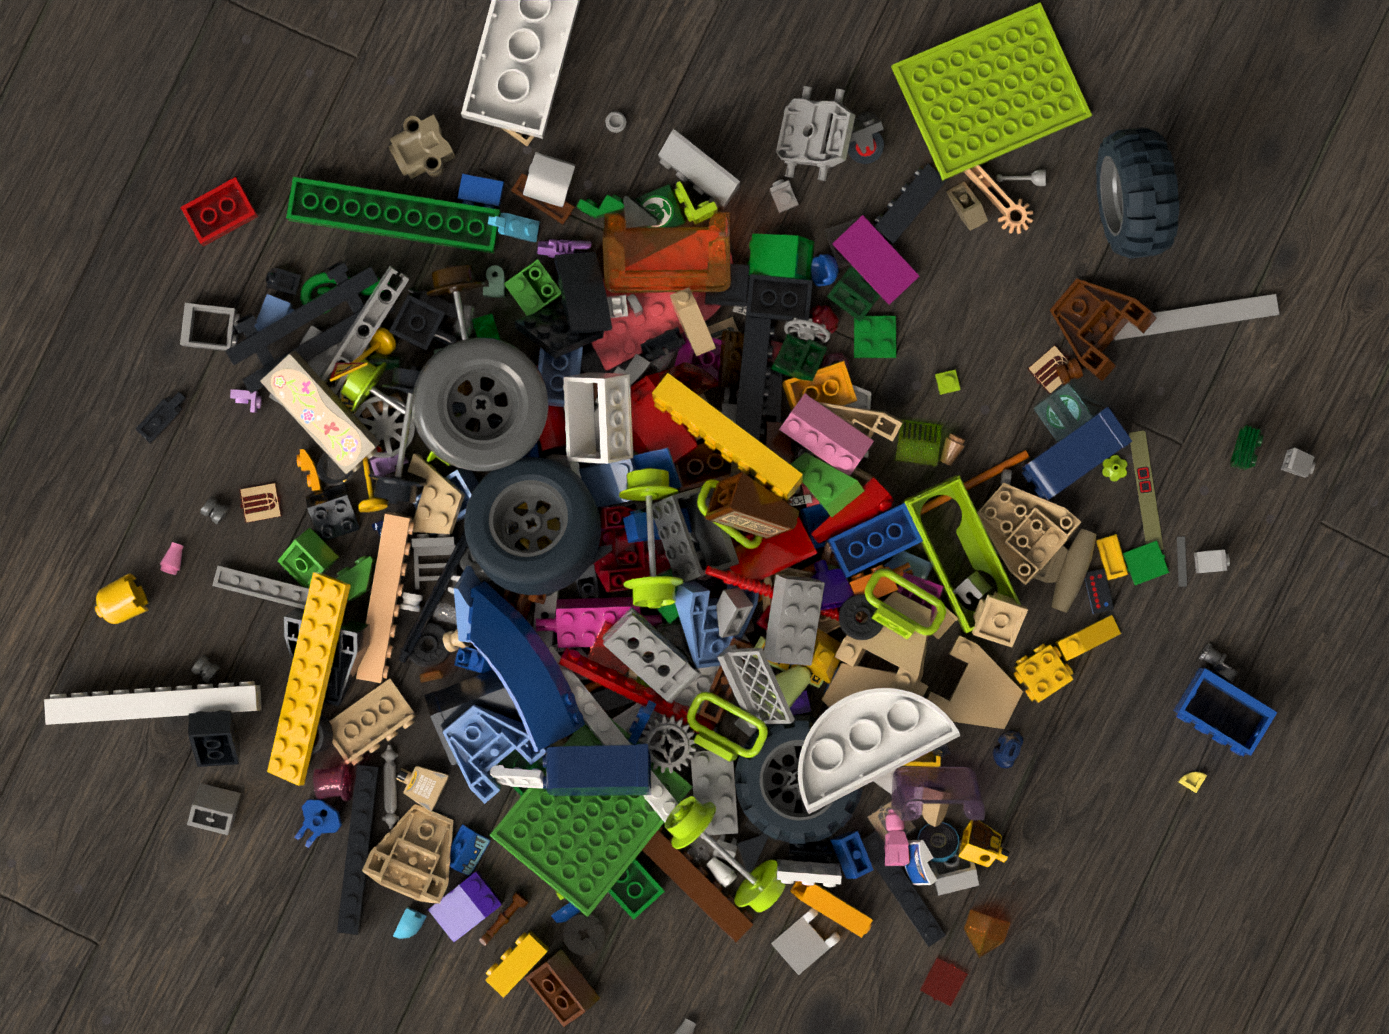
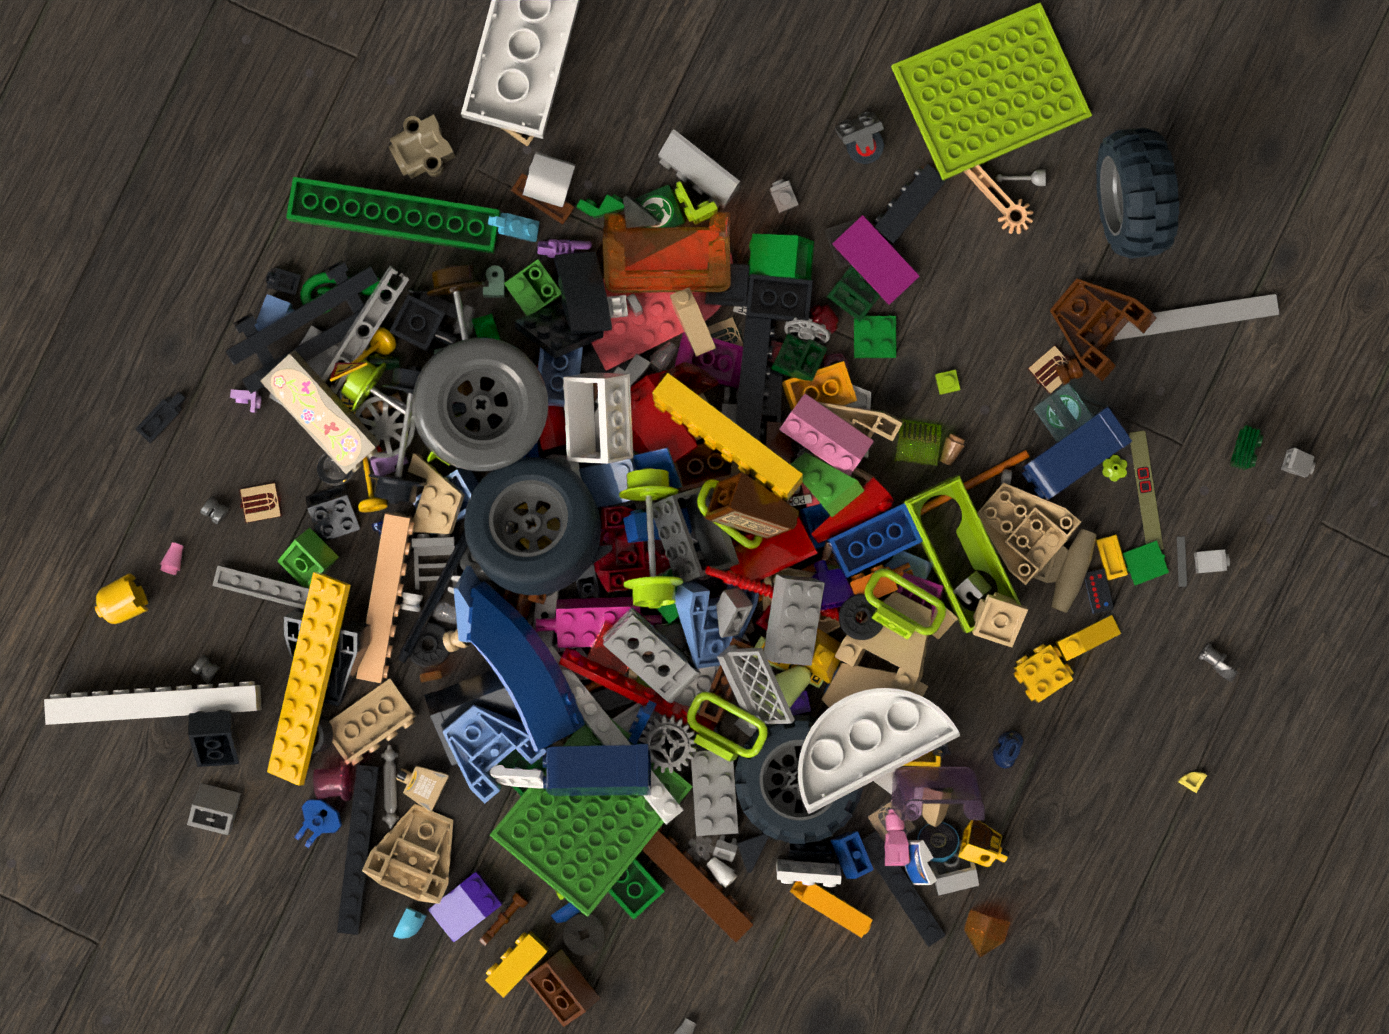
(188, 324): light grey window -> none
(219, 211): red brick -> none
(307, 464): light orange slope -> none
(358, 577): bright green slope -> none
(467, 850): blue panel -> none
(472, 660): blue slope -> none
(480, 191): blue brick -> none
(615, 122): light grey plate -> none
(670, 339): black hinge -> none
(690, 820): lime piece -> none
(730, 359): dark brown hinge -> none
(800, 116): light grey piece -> none
(802, 944): light grey flag -> none
(824, 270): blue hair -> none
(943, 982): clear red piece -> none
(967, 206): dark tan slope -> none
(983, 692): tan wedge -> none
(1267, 713): blue hose -> none

